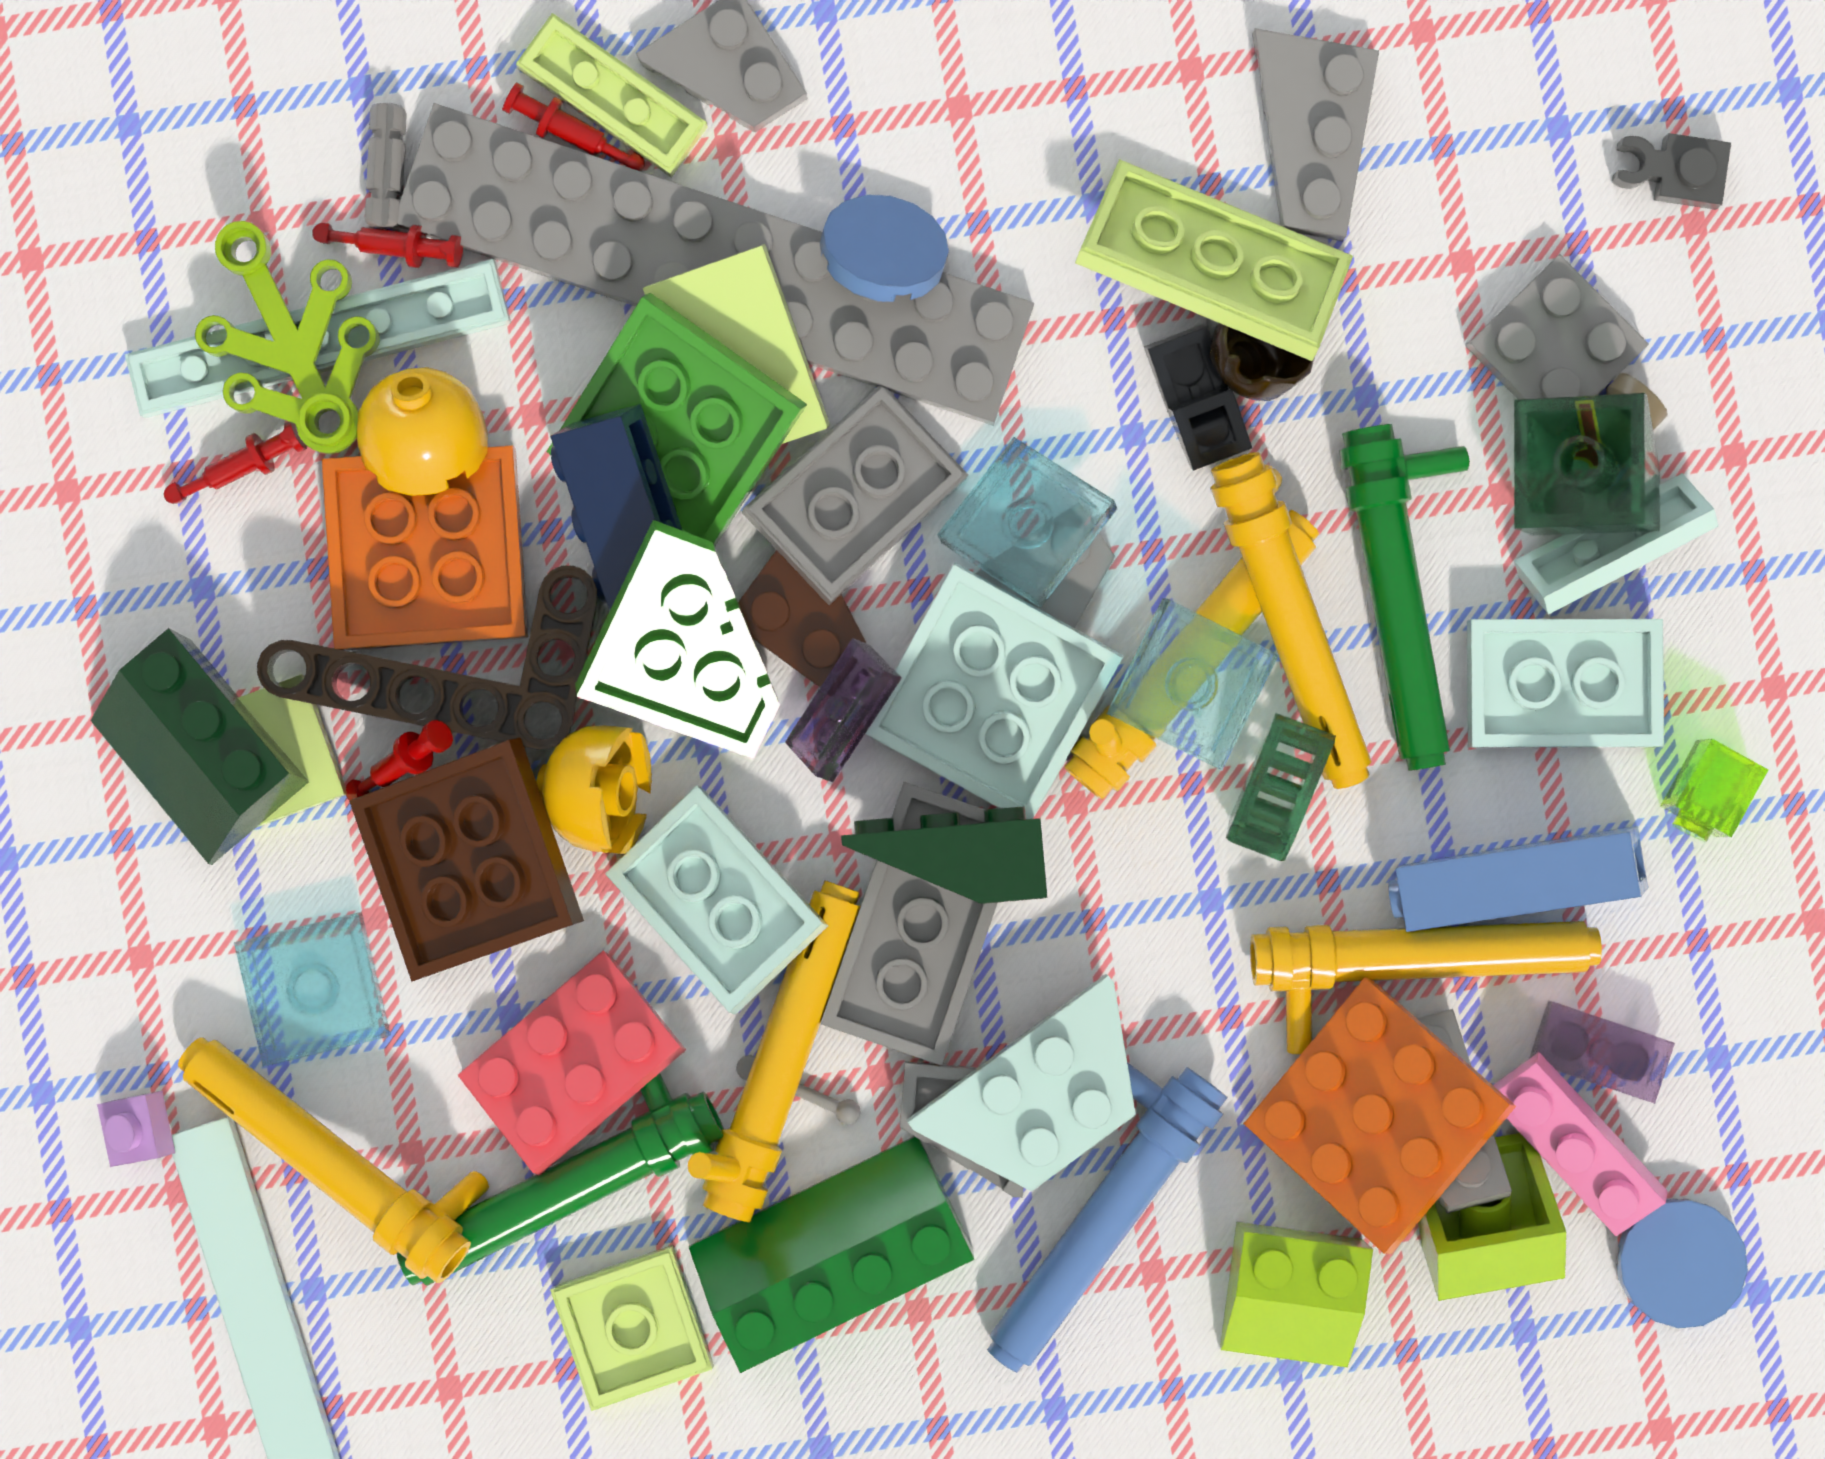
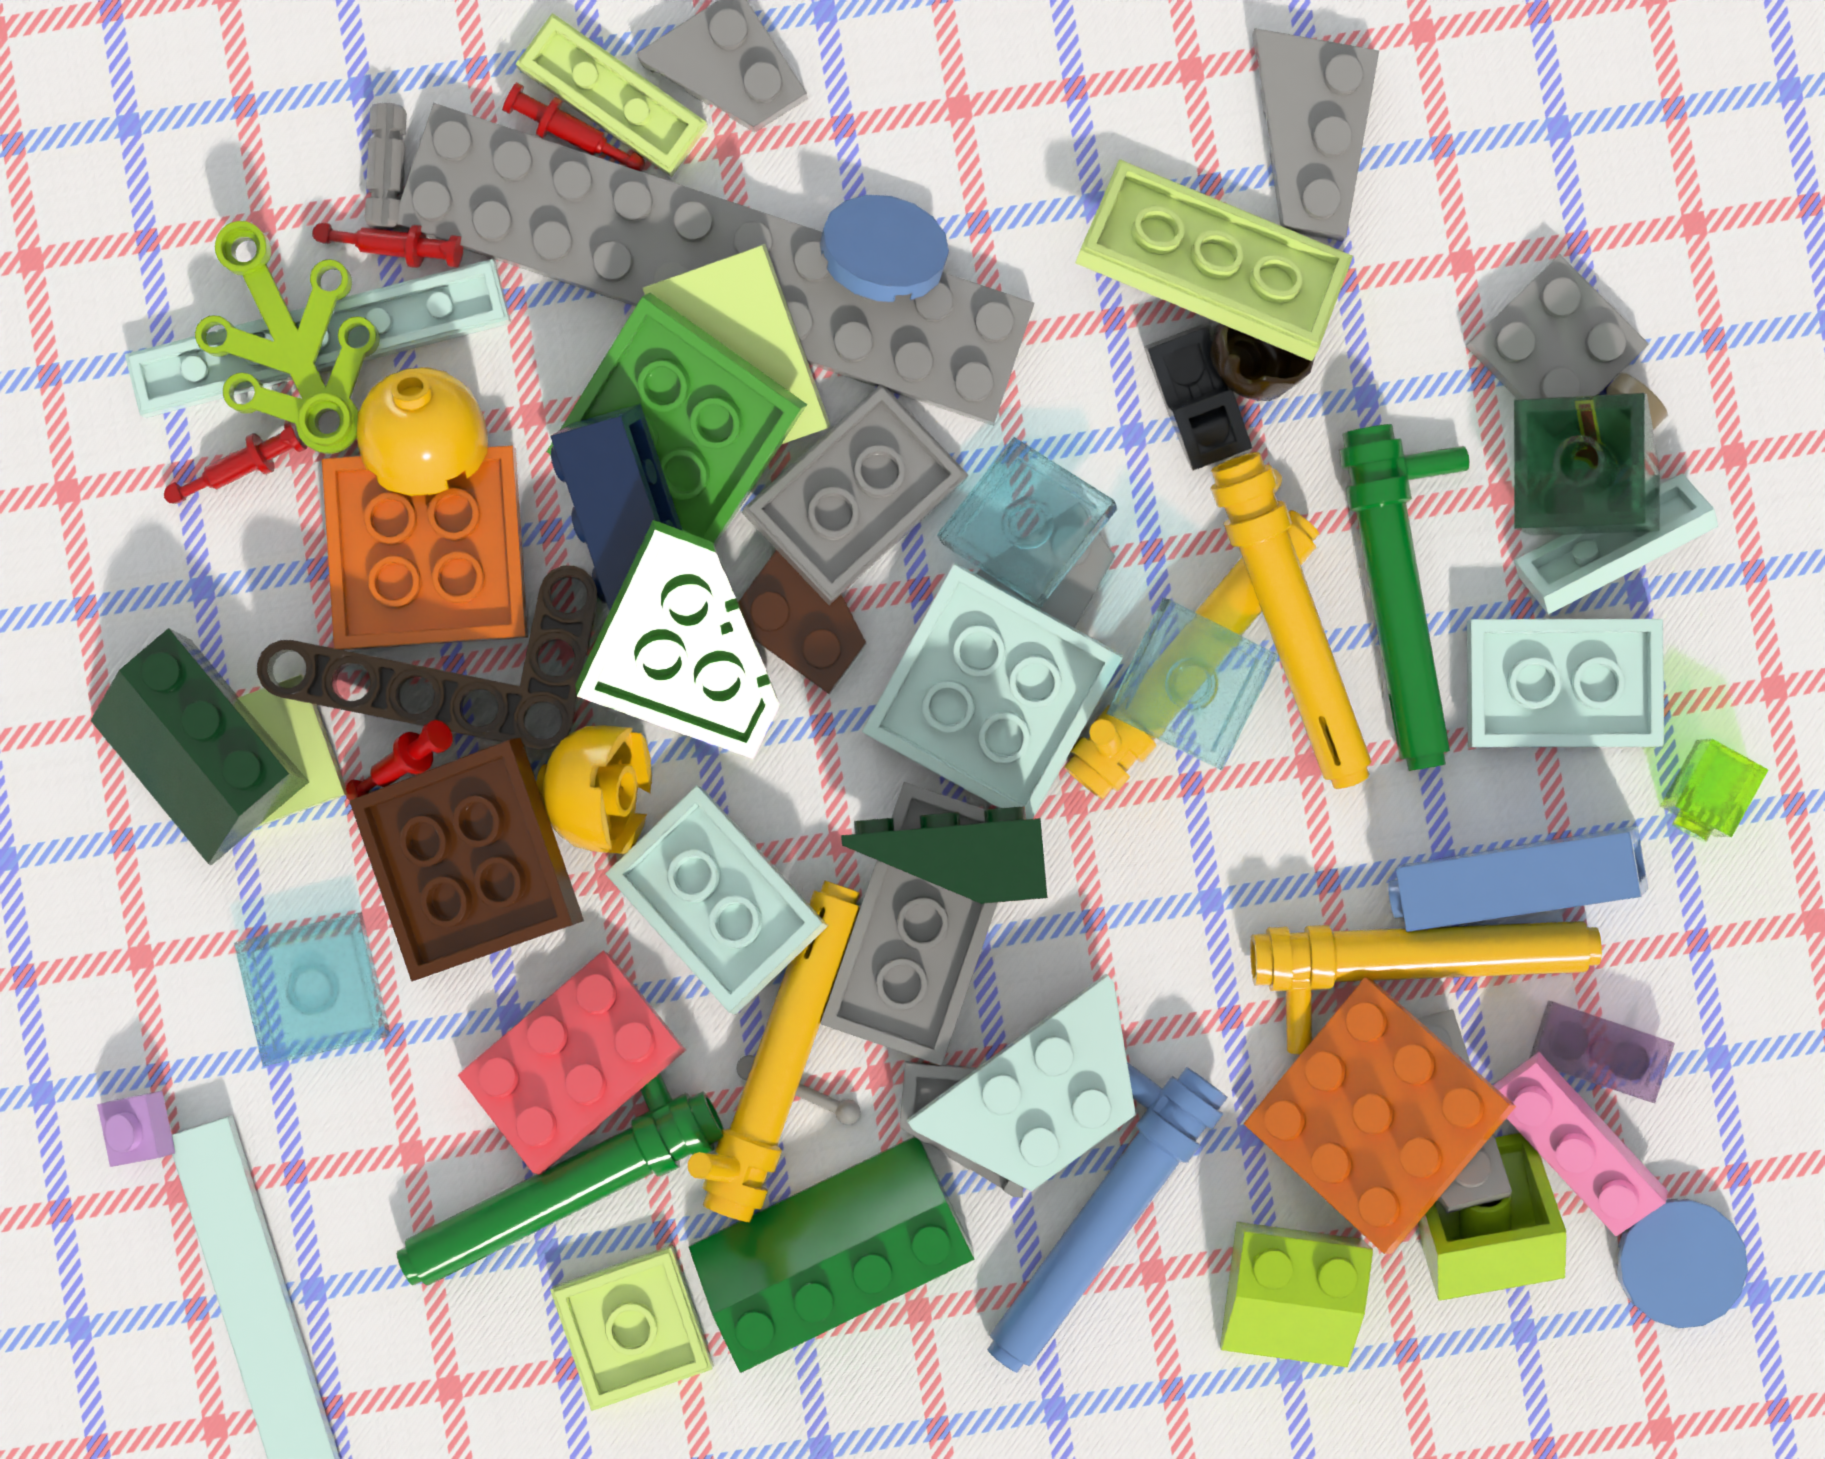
(399, 1218): yellow cylinder -> none
(843, 710): clear purple plate -> none
(1266, 825): clear green slope -> none
(1685, 169): dark grey plate -> none

